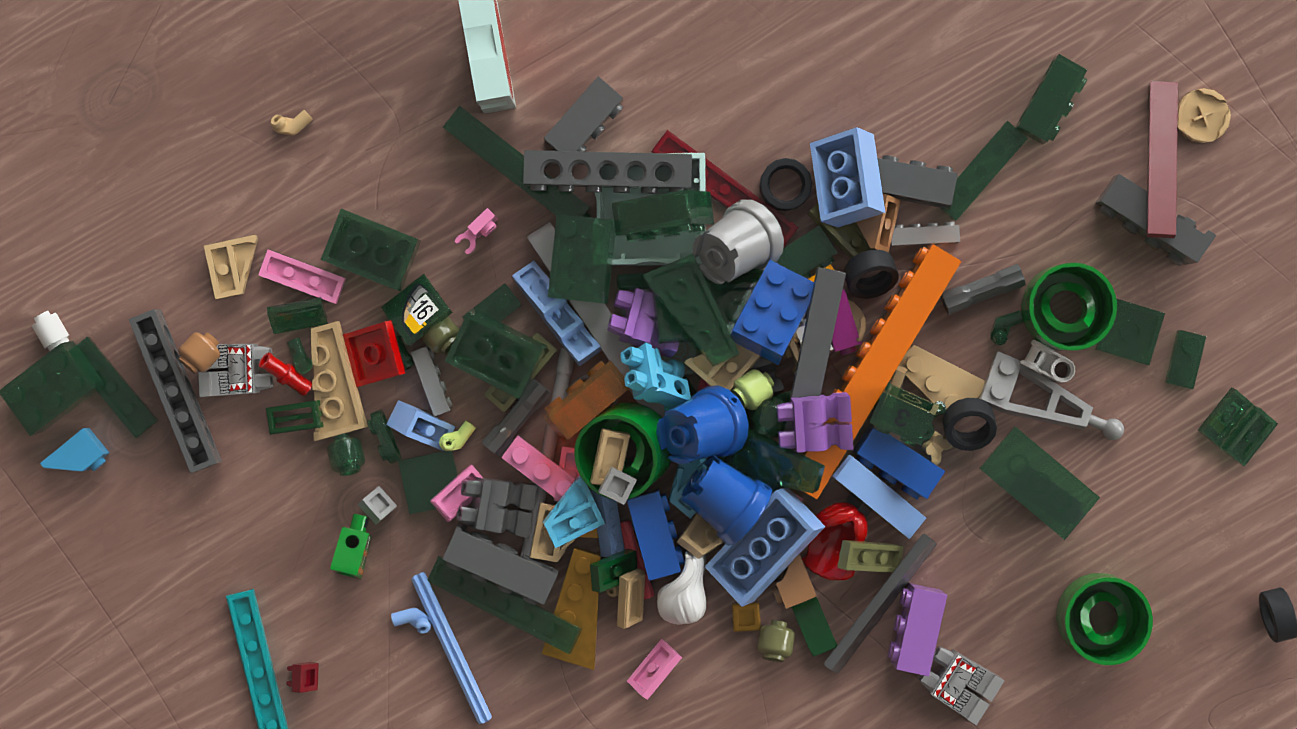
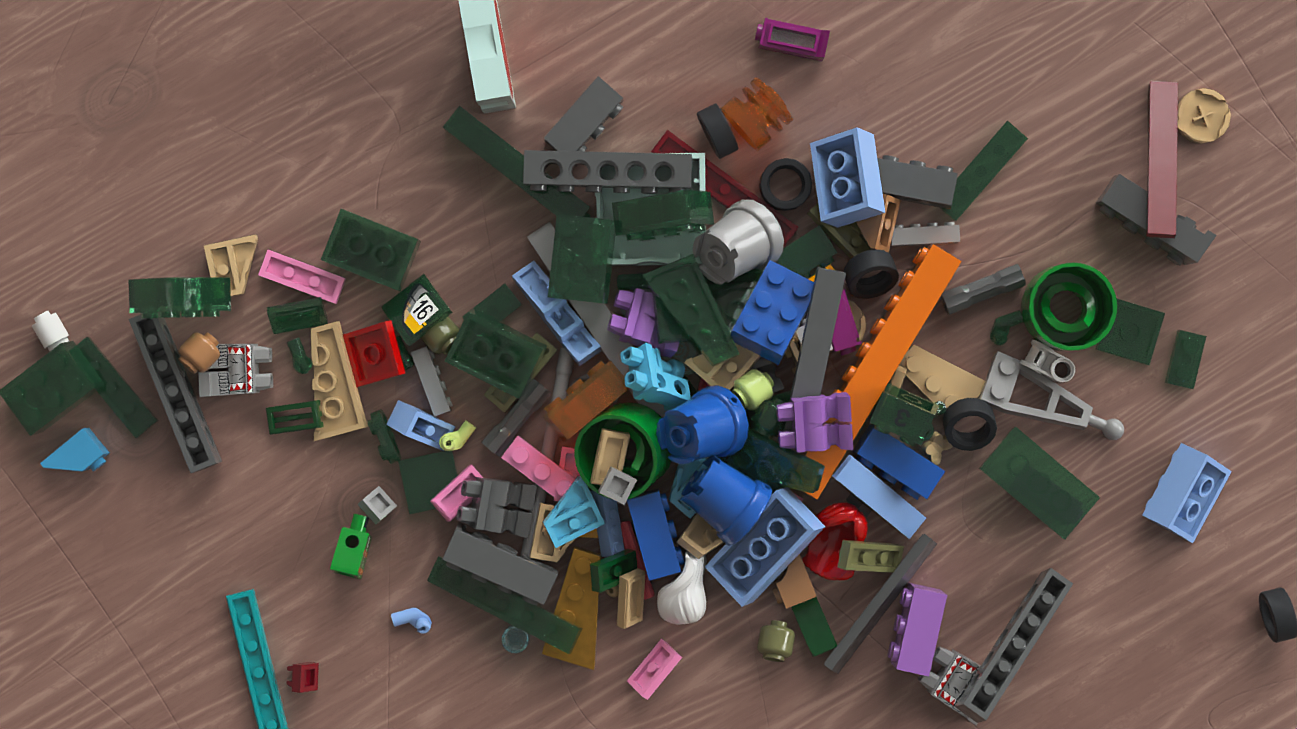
(179, 294): none -> clear green brick
(285, 374): red pin -> none
(290, 126): tan arm -> none
(346, 455): clear green head -> none
(451, 648): light blue axle -> none
(482, 225): bright pink plate -> none
(515, 635): none -> clear light blue wheel
(717, 131): none -> black tyre
(746, 617): pearl gold tile -> none
(757, 114): none -> clear orange wheel
(792, 39): none -> magenta window
(1013, 645): none -> dark grey brick
(1052, 99): clear green brick -> none
(1131, 627): green piece -> none
(1186, 492): none -> light blue slope
(1237, 426): clear green slope -> none

